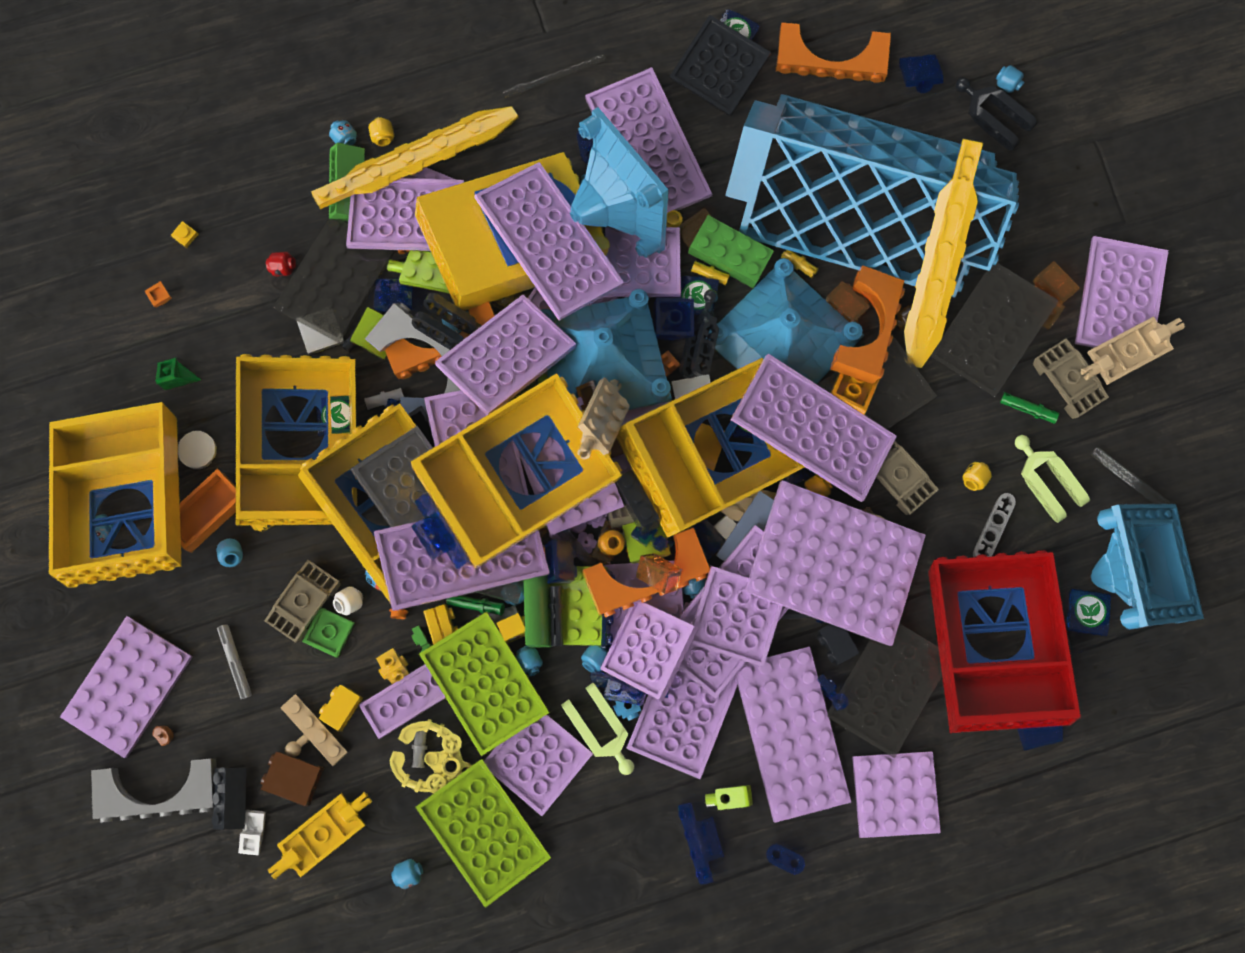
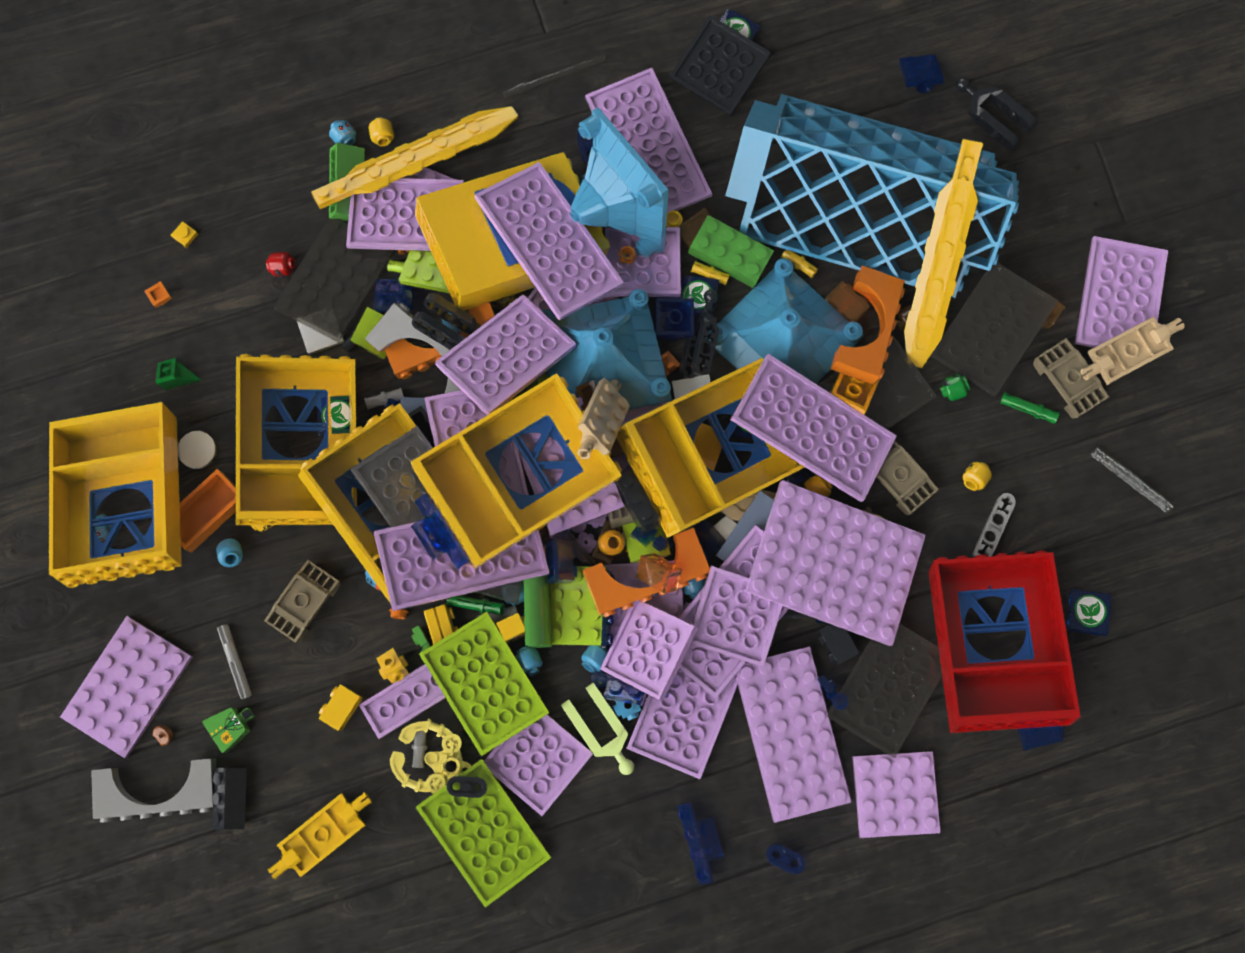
(228, 727): none -> bright green torso
(252, 835): white slope -> none
(291, 778): reddish brown panel -> none
(313, 731): tan plate -> none
(328, 632): bright green tile -> none
(348, 600): white head -> none
(407, 874): dark azure head -> none
(466, 788): none -> black plate
(556, 615): black pin -> none
(627, 250): none -> orange plate
(739, 797): lime torso -> none
(796, 58): orange arch -> none
(955, 387): none -> green head
(1010, 79): dark azure head -> none
(1056, 283): clear orange brick -> none
(1061, 472): yellowish green piece -> none
(1148, 565): dark azure piece -> none

